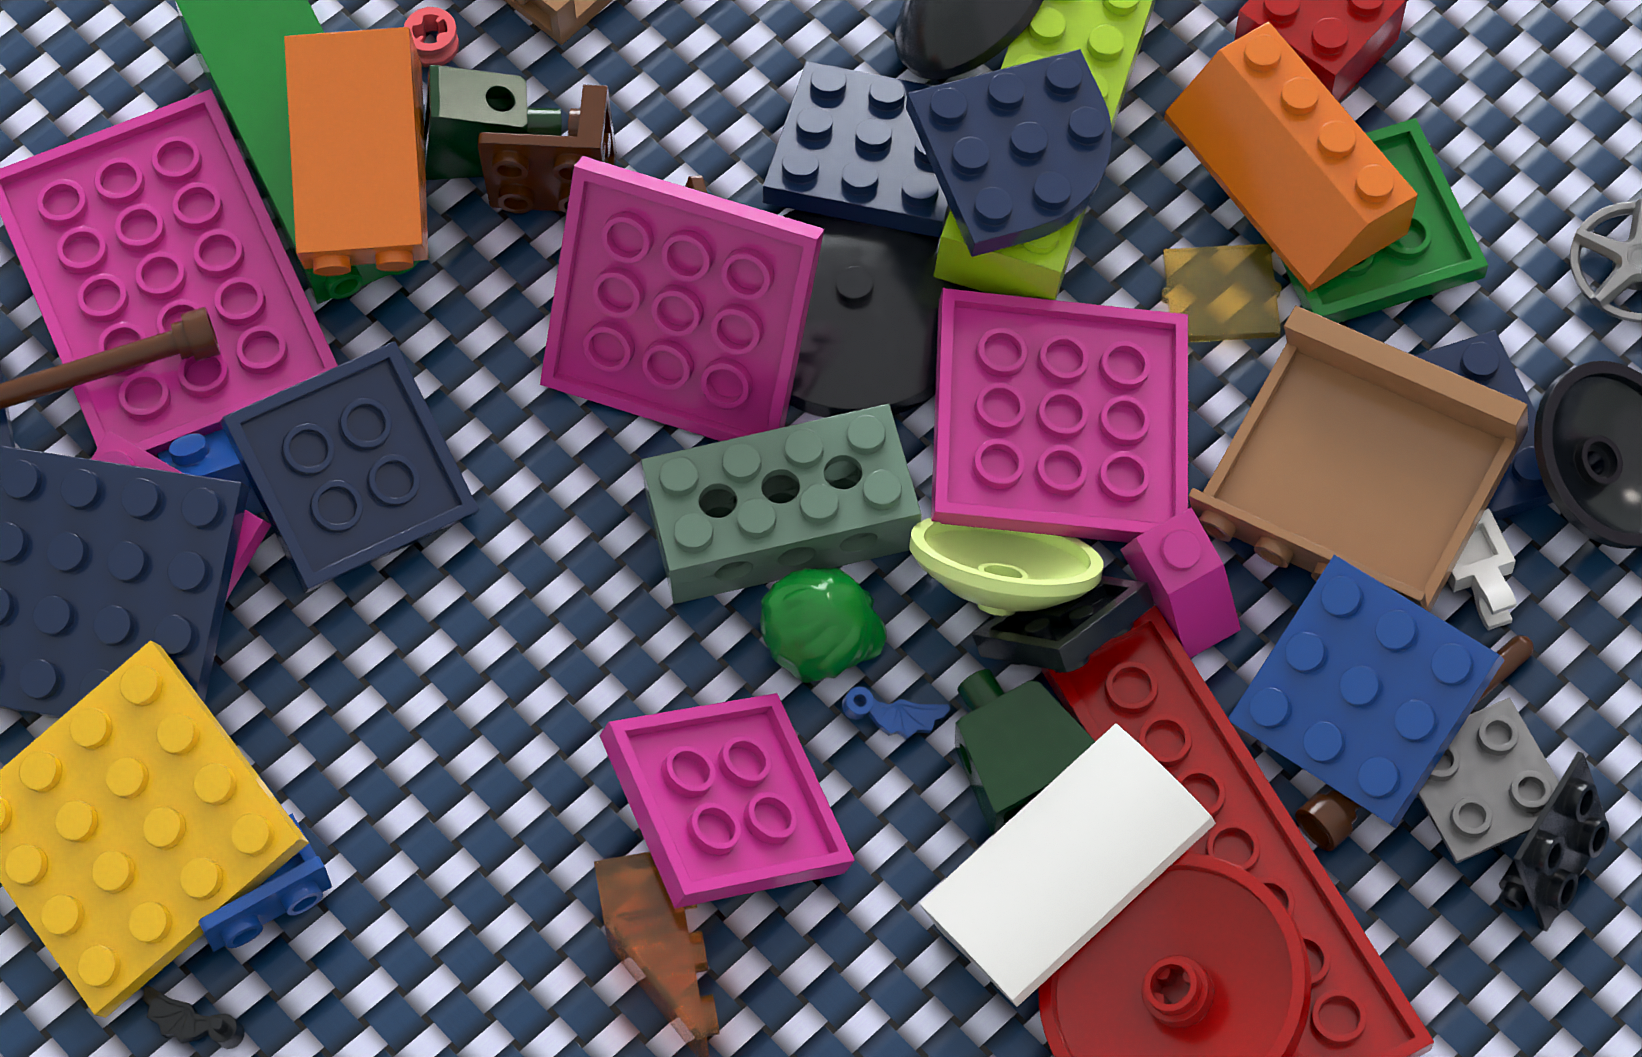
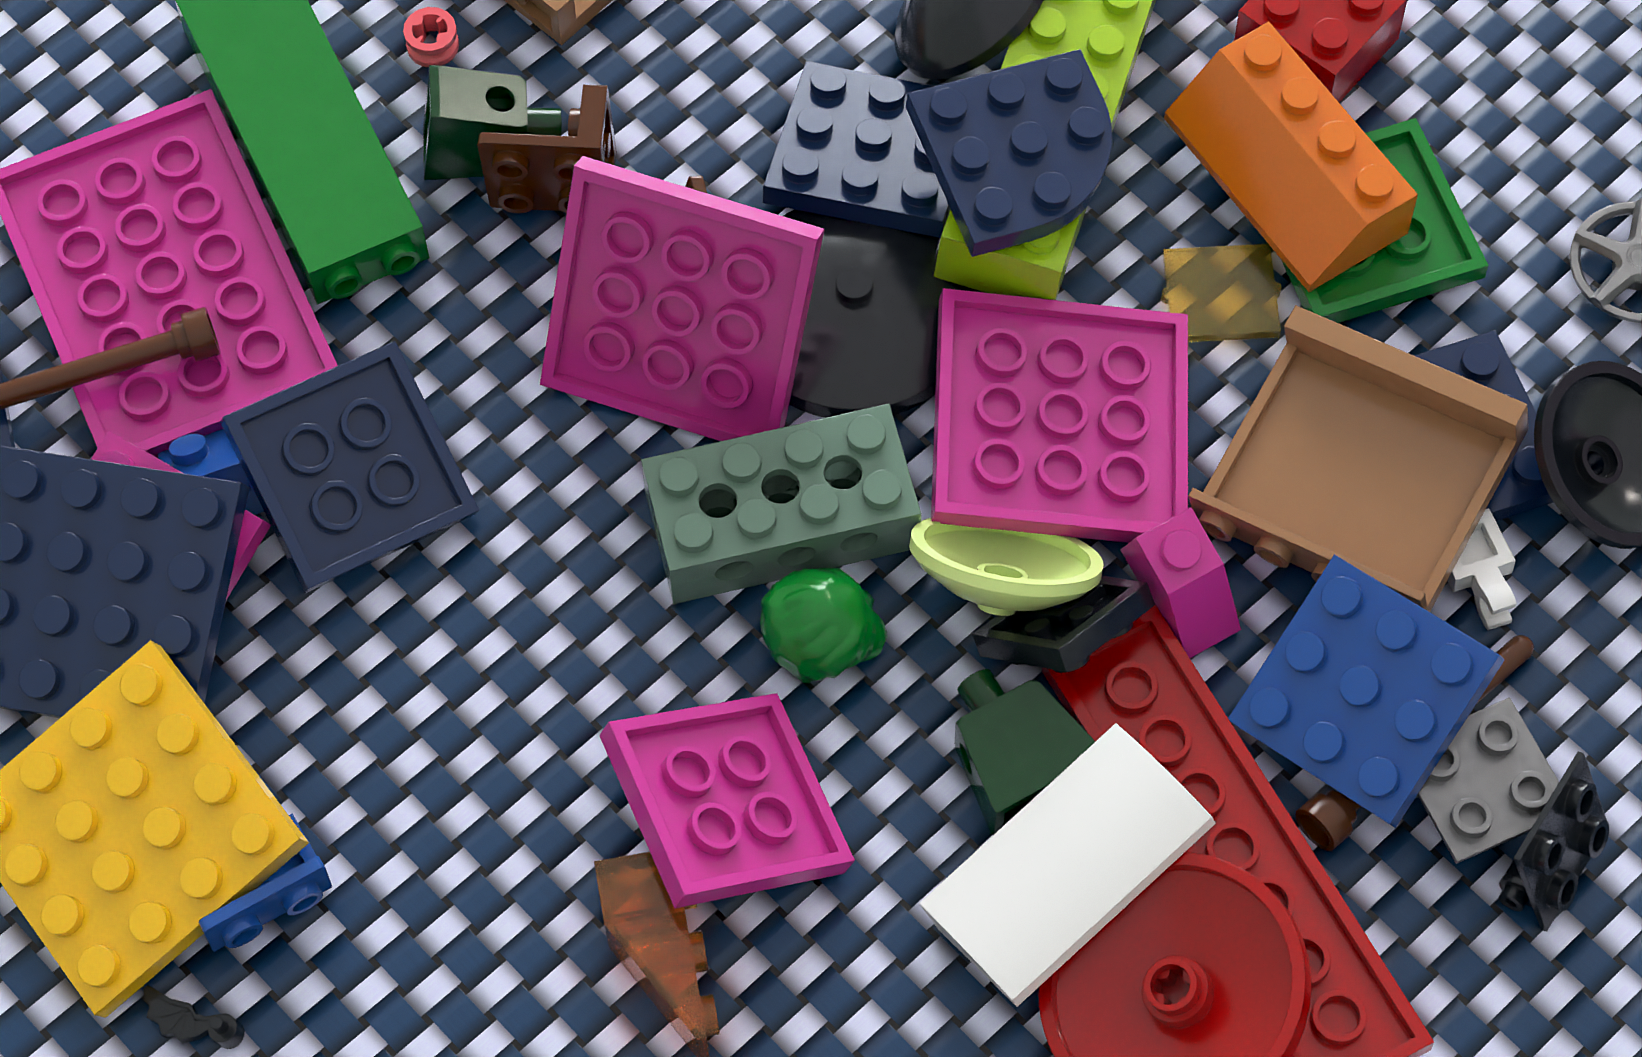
(357, 149): orange slope -> none
(899, 717): blue piece -> none

